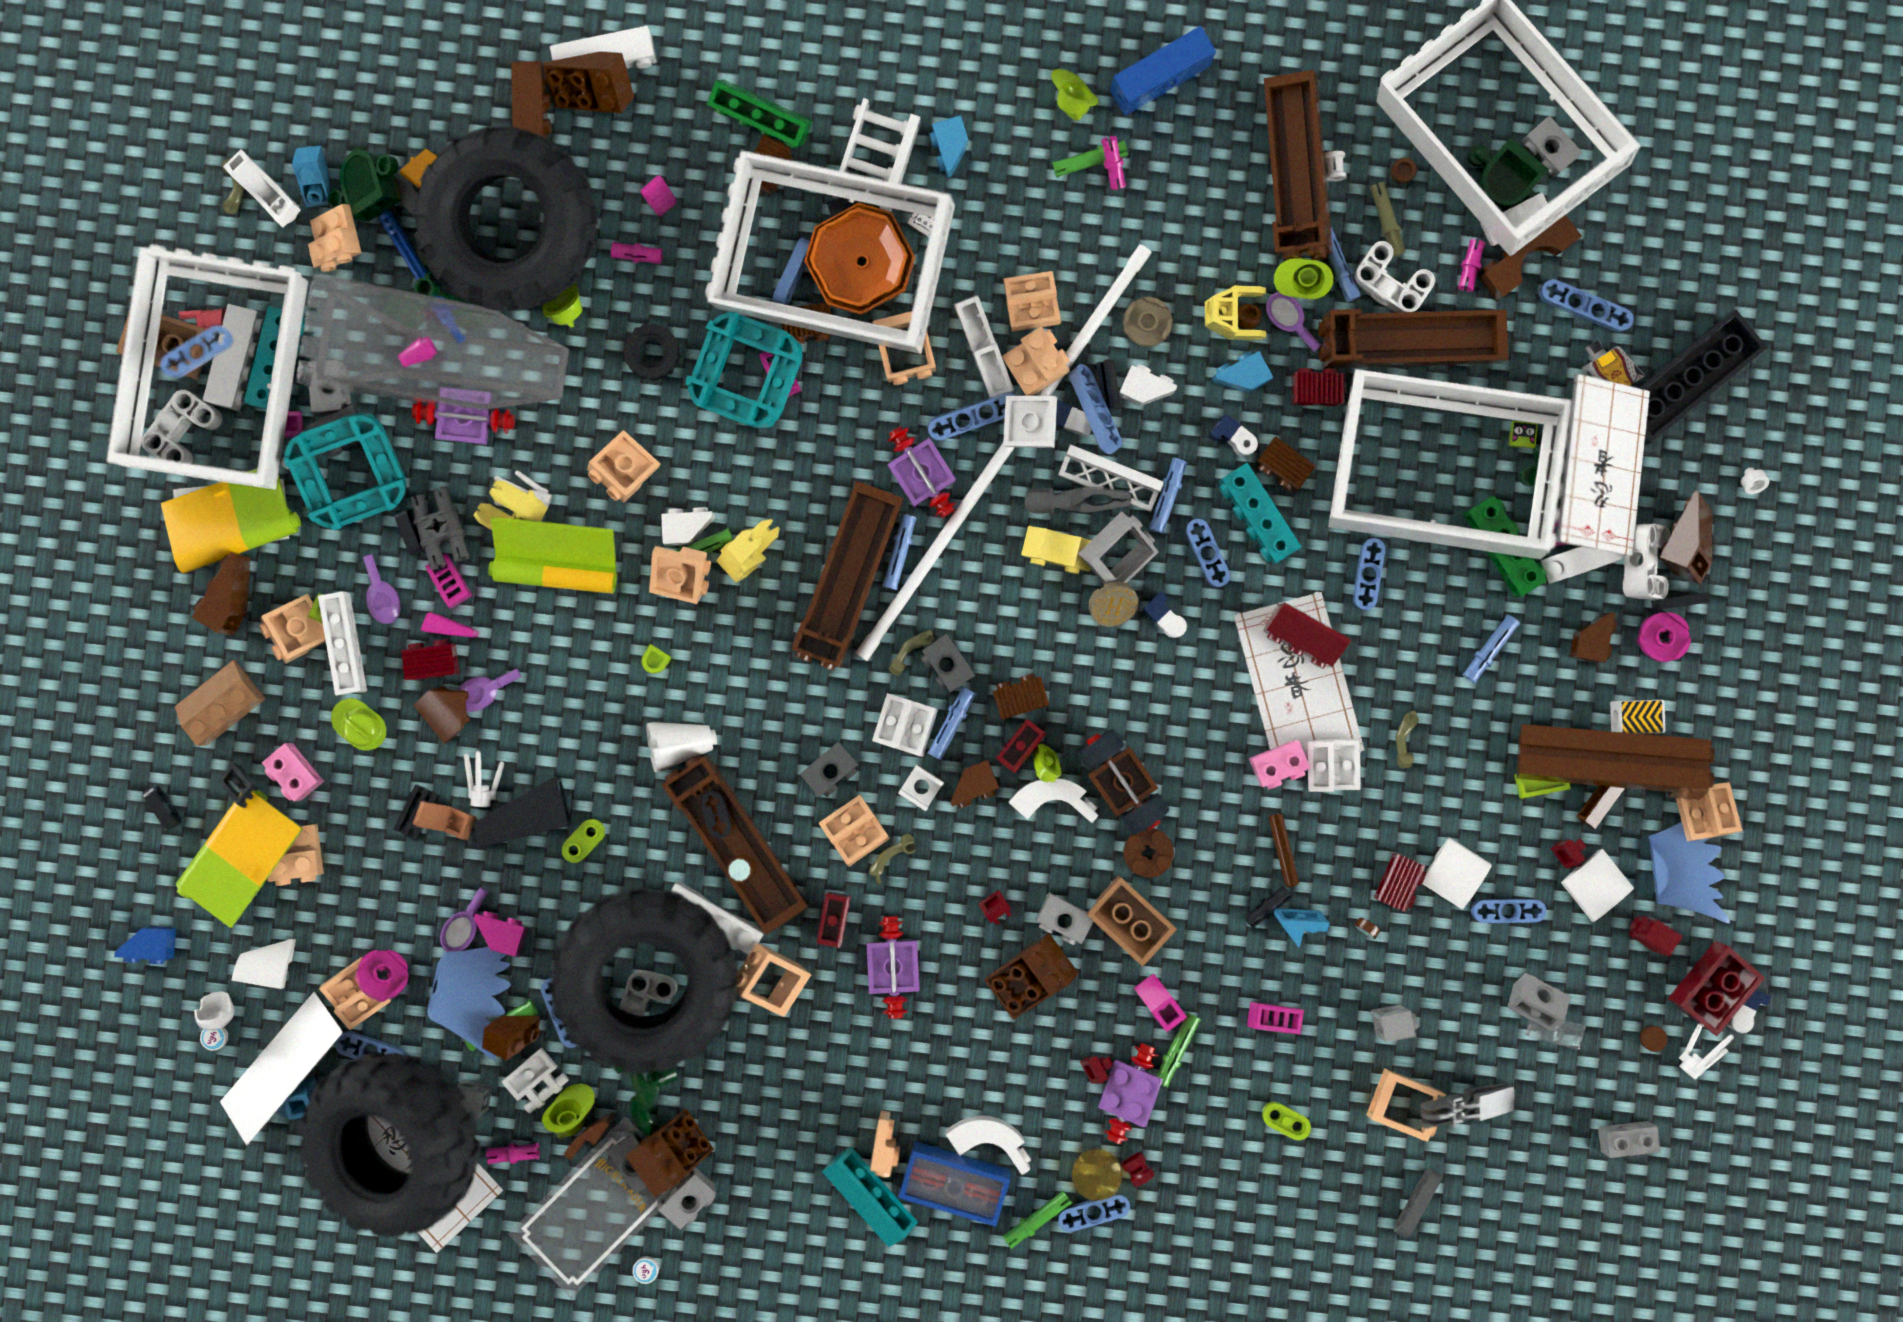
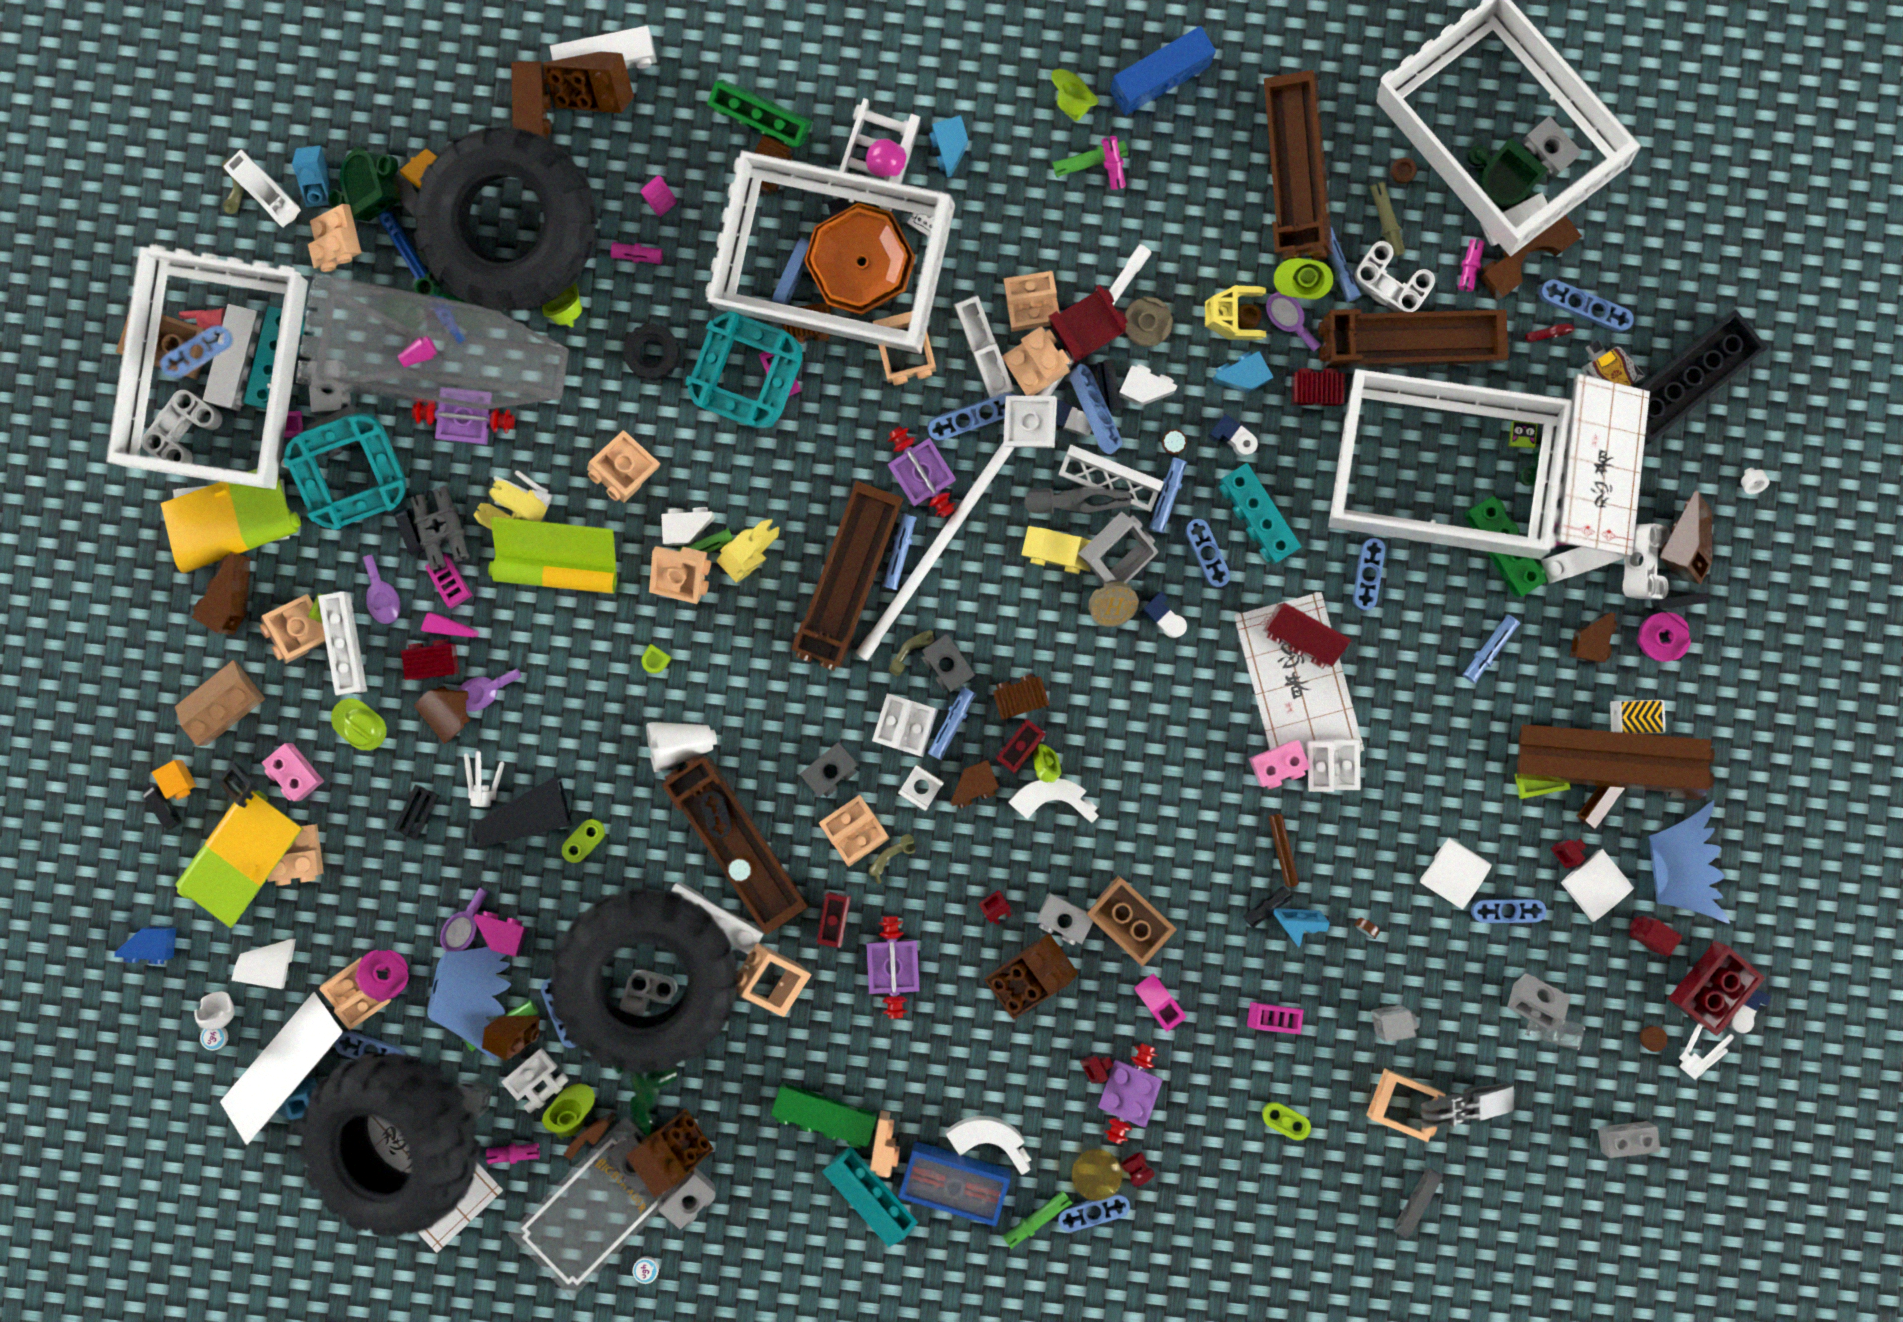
(174, 780): none -> light orange brick
(444, 819): nougat bracket -> none
(824, 1115): none -> green brick
(885, 158): none -> dark pink hair
(1088, 324): none -> dark red panel
(1123, 781): brick -> none
(1160, 860): reddish brown plate -> none
(1174, 442): none -> light aqua tile
(1177, 1049): bright green pin -> none
(1284, 465): reddish brown brick -> none
(1330, 158): white bush -> none
(1400, 882): dark red brick -> none
(1405, 759): olive piece -> none
(1551, 332): none -> dark red piece
(1711, 815): light nougat slope -> none

